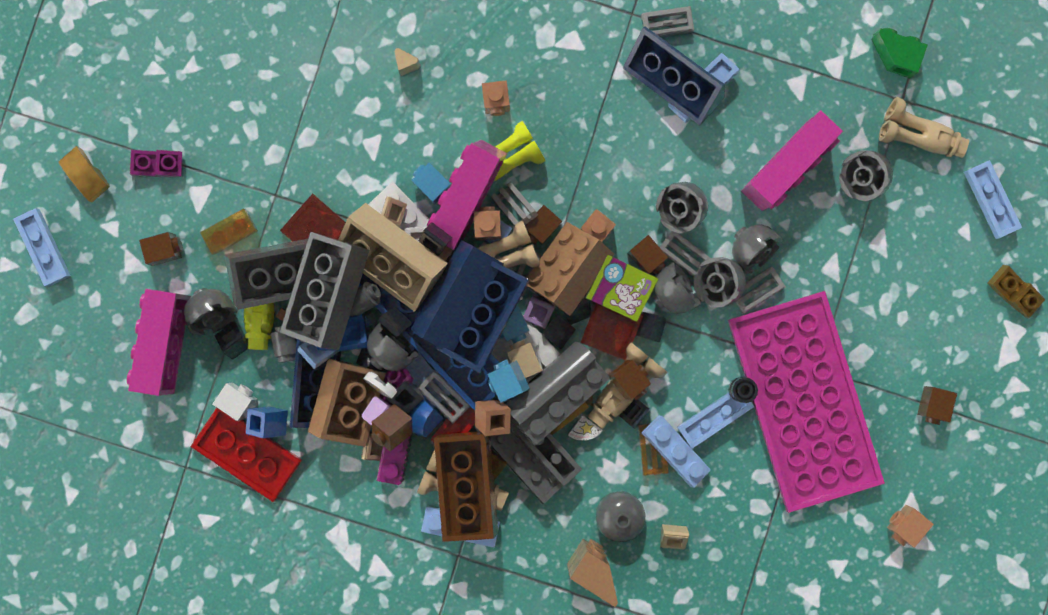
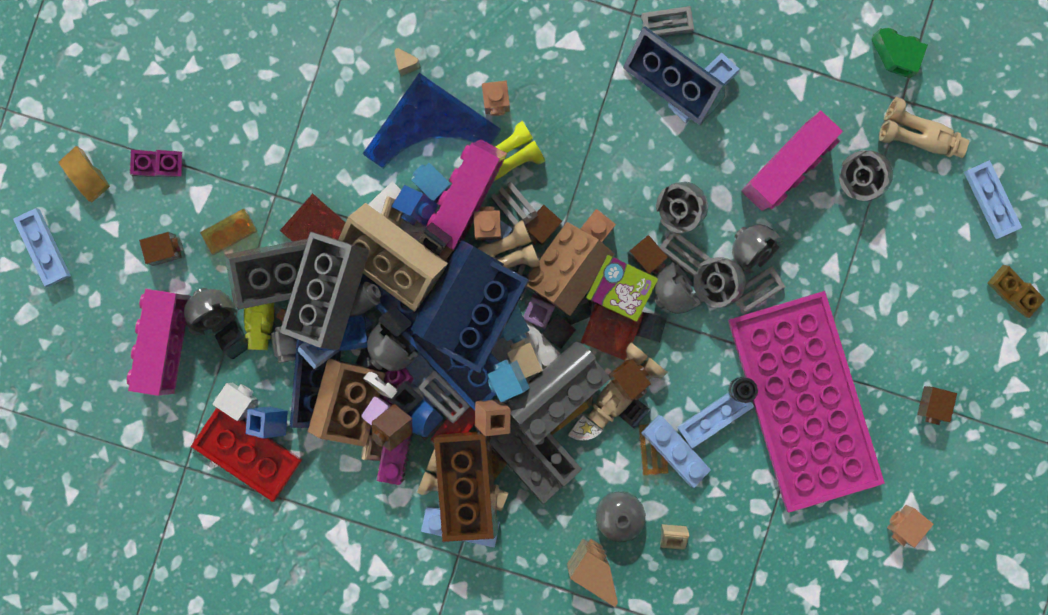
(414, 206): none -> blue brick
(427, 114): none -> clear blue plate

